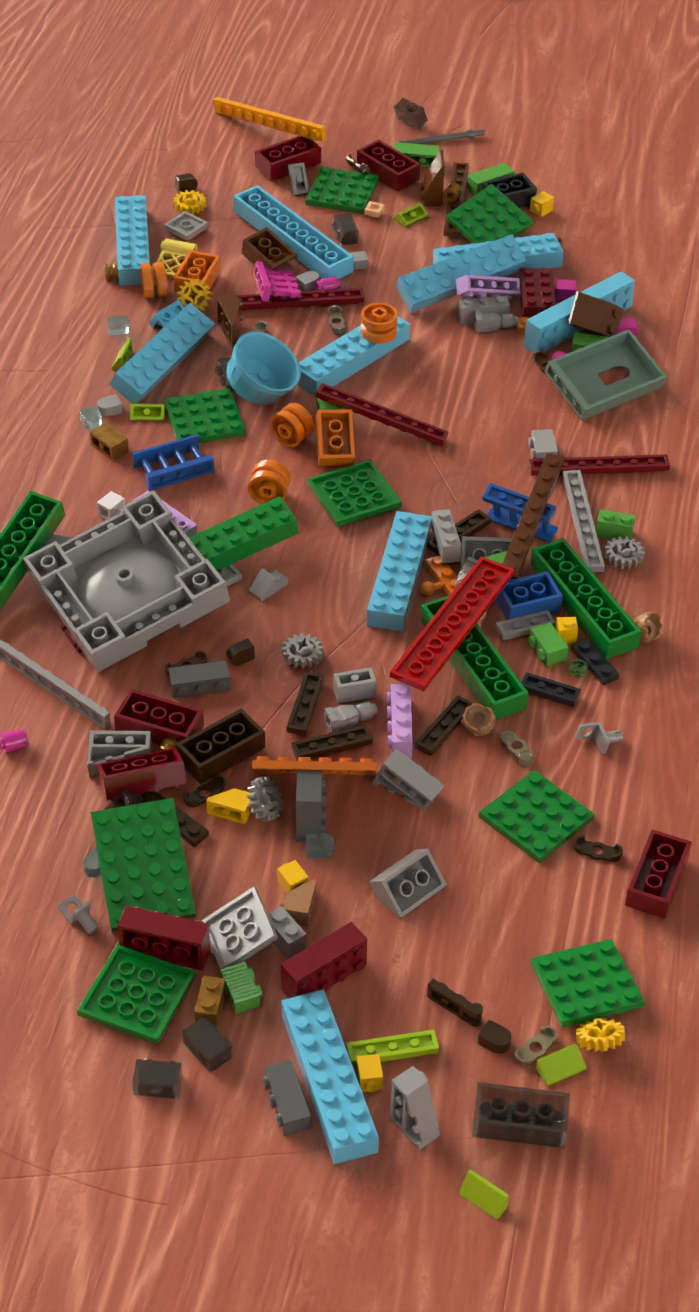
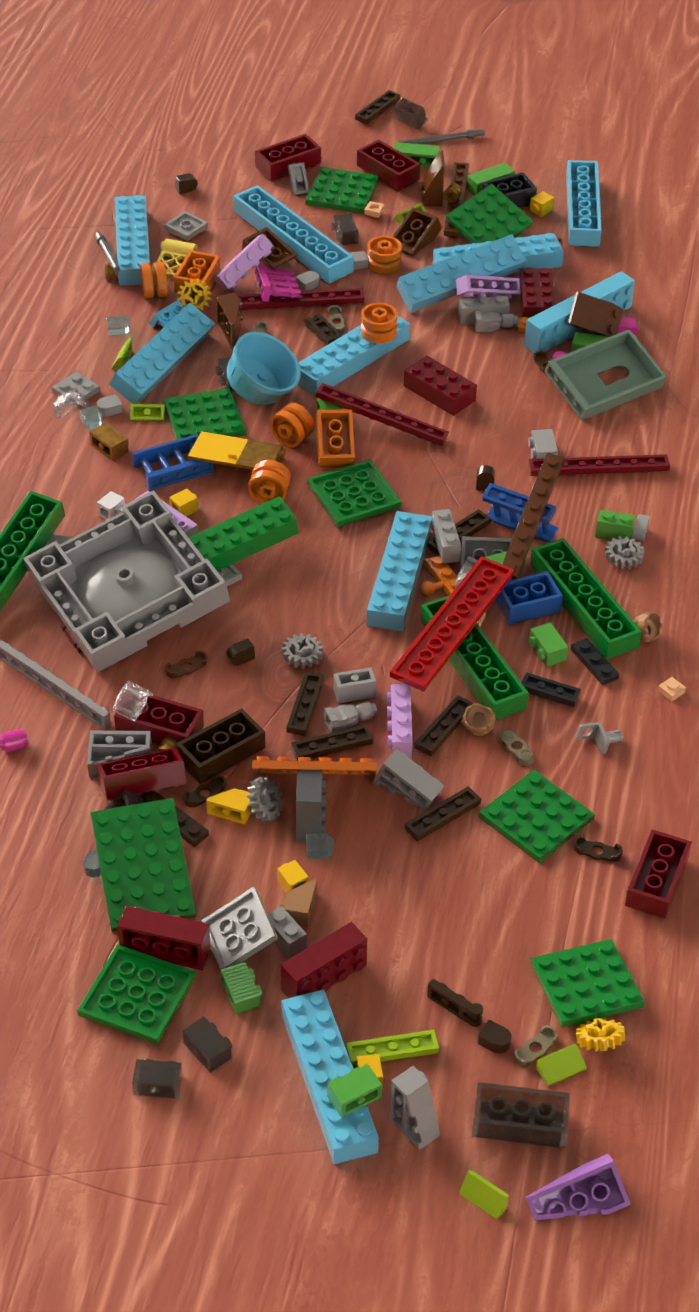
(68, 402): none -> clear piece
(76, 380): none -> light grey plate
(80, 914): light grey bracket -> none
(101, 240): none -> bar
(131, 700): none -> clear piece
(184, 502): none -> yellow brick
(189, 202): yellow gear -> none
(199, 679): dark grey brick -> none
(211, 999): pearl gold brick -> none
(234, 451): none -> door
(246, 259): none -> lavender brick
(267, 584): light grey slope -> none
(270, 119): light orange plate -> none
(286, 1098): dark grey brick -> none
(322, 328): none -> dark brown plate
(329, 283): dark pink brick -> none
(354, 1090): none -> bright green brick
(360, 168): reddish brown piece -> none
(377, 107): none -> dark brown plate
(384, 254): none -> orange wheel
(408, 882): light grey slope -> none
(417, 231): none -> reddish brown slope
(440, 385): none -> dark red brick
(442, 813): none -> dark brown plate
(484, 477): none -> dark brown piece
(521, 625): light grey plate -> none
(564, 289): dark pink brick -> none
(567, 629): yellow slope -> none
(578, 668): clear green tile -> none
(583, 203): none -> medium azure brick
(583, 520): light grey plate -> none
(584, 1191): none -> medium lavender wedge
(641, 527): none -> light grey piece
(671, 689): none -> light nougat plate

